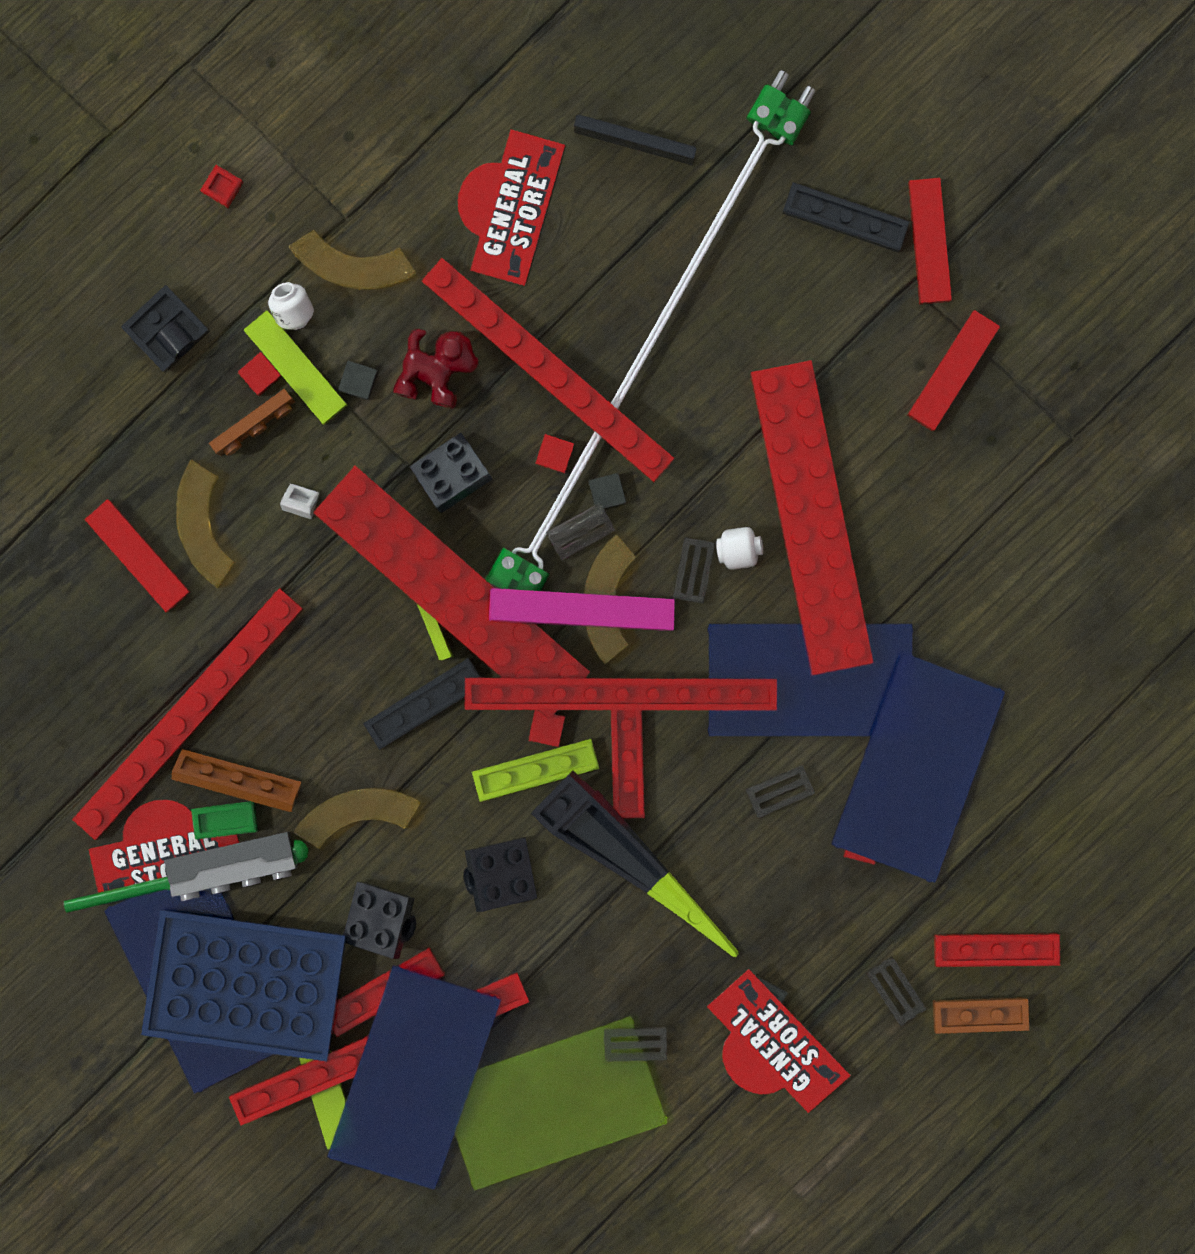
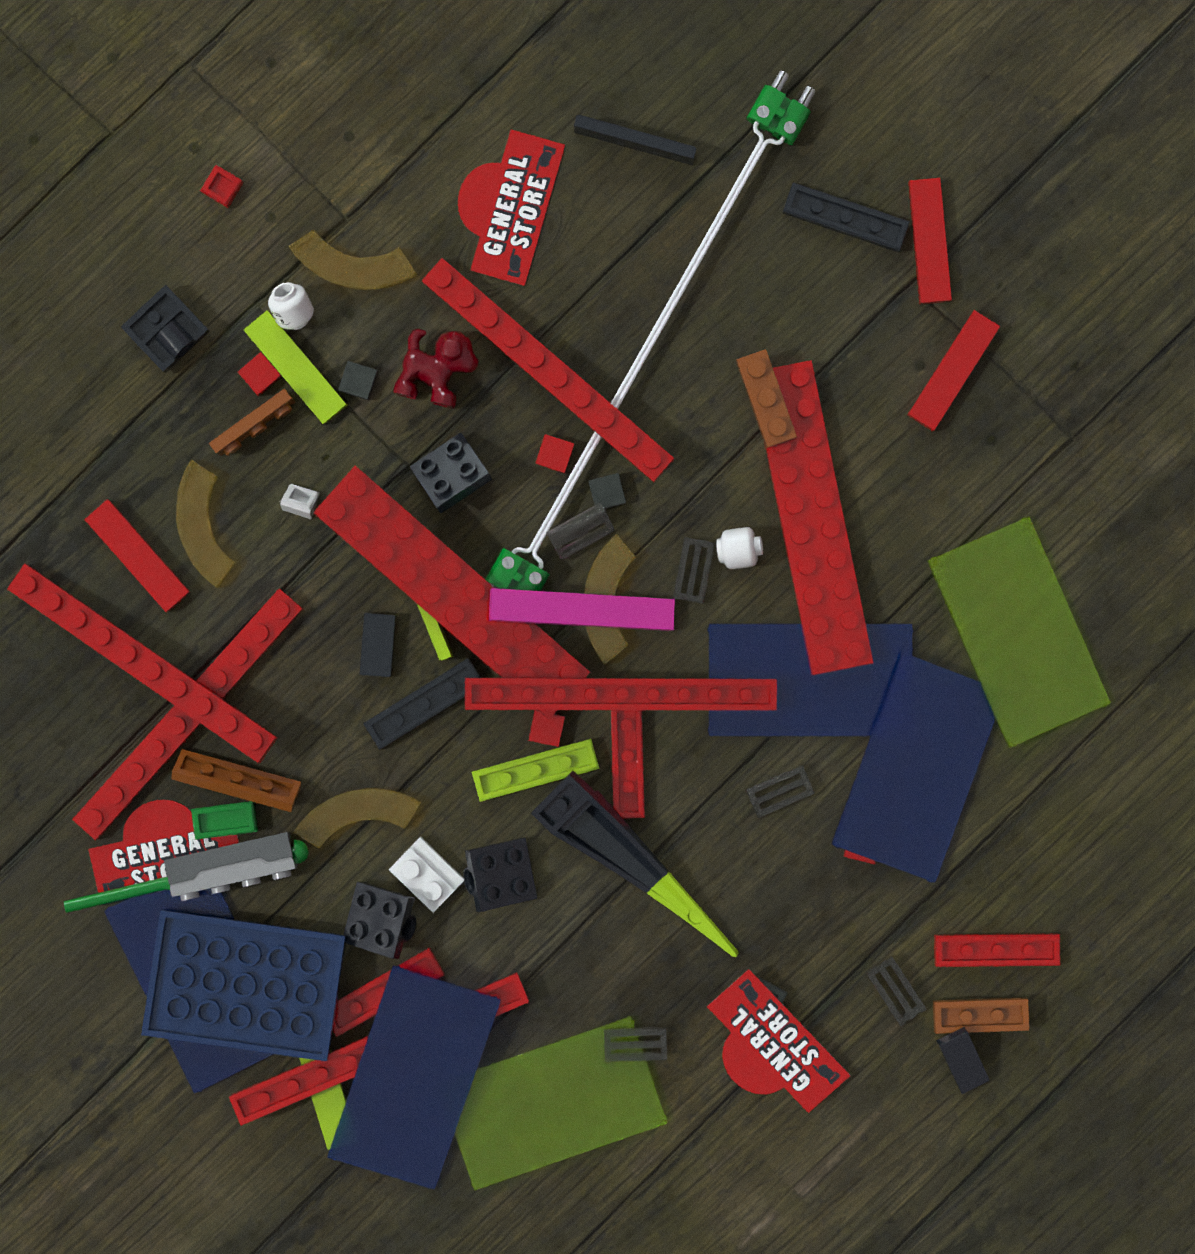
(142, 663): none -> red plate
(377, 645): none -> black tile
(426, 874): none -> white plate
(766, 398): none -> dark orange plate
(963, 1060): none -> black tile
(1018, 632): none -> clear neon green piece

